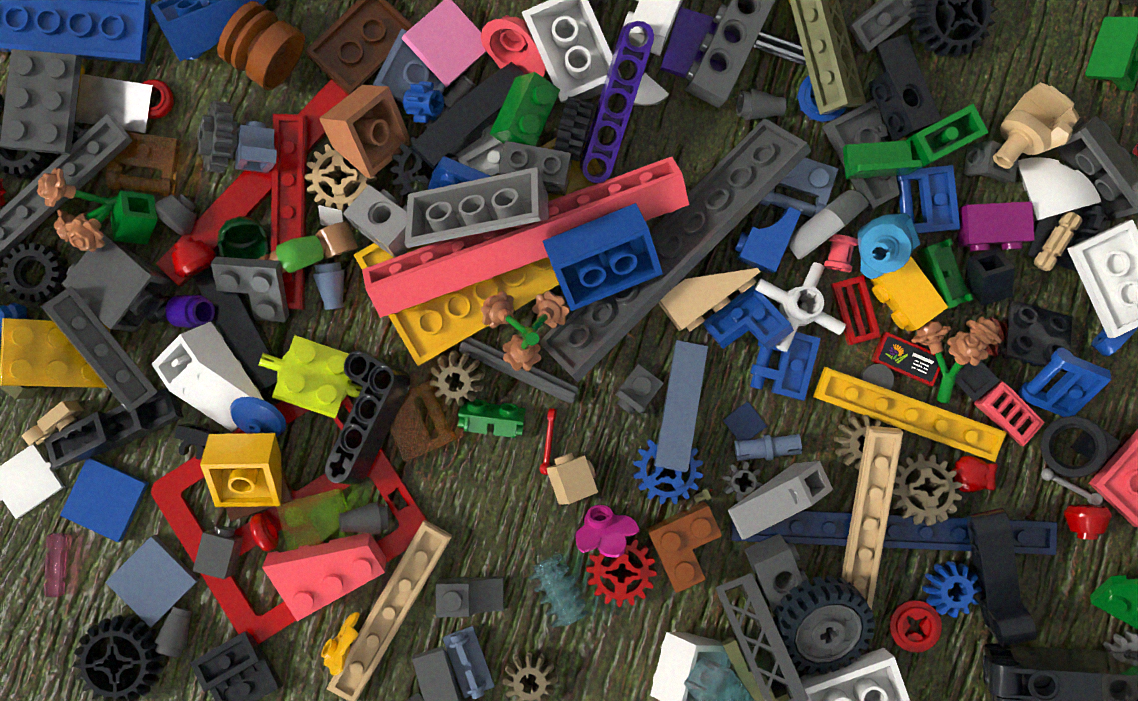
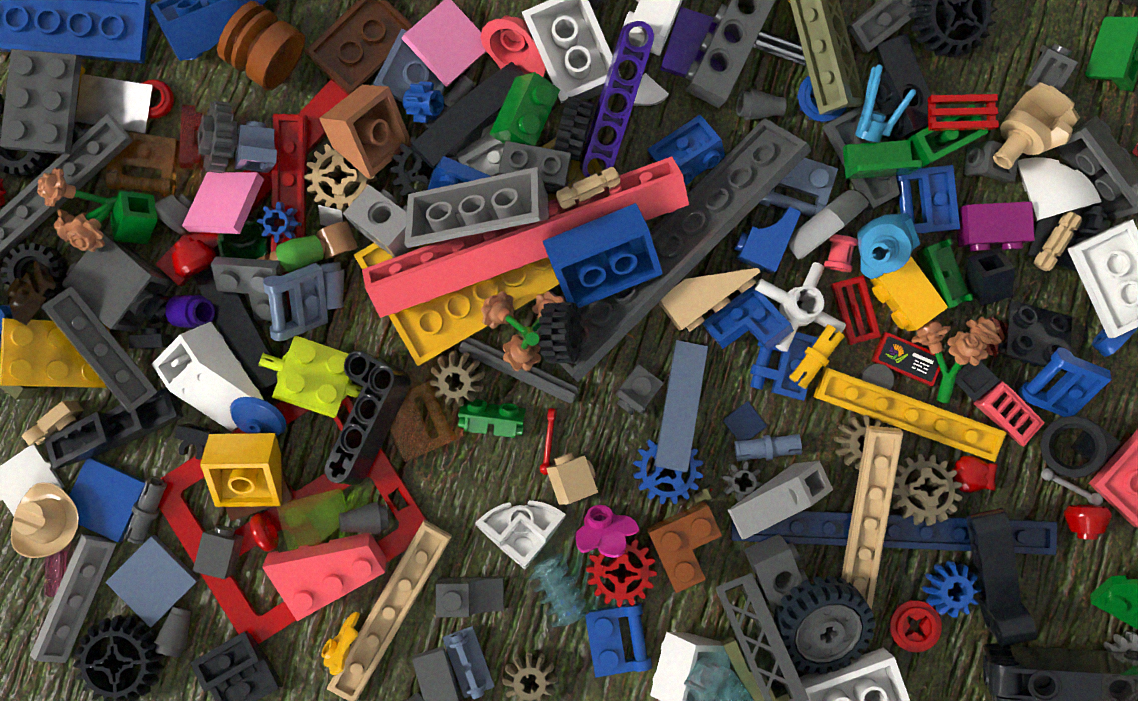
(28, 293): none -> dark brown plate
(44, 521): none -> tan hat
(73, 599): none -> light grey plate
(145, 510): none -> dark grey pin
(150, 339): none -> black plate
(188, 148): none -> clear red plate
(223, 202): none -> bright pink tile
(279, 231): none -> blue gear
(306, 301): none -> sand blue plate
(521, 529): none -> white brick
(560, 332): none -> black tyre
(588, 187): none -> tan axle
(607, 642): none -> blue plate
(692, 147): none -> blue bracket
(816, 356): none -> yellow pin
(872, 123): none -> dark azure plant
(990, 110): none -> red tile
(1052, 67): none -> dark grey bracket

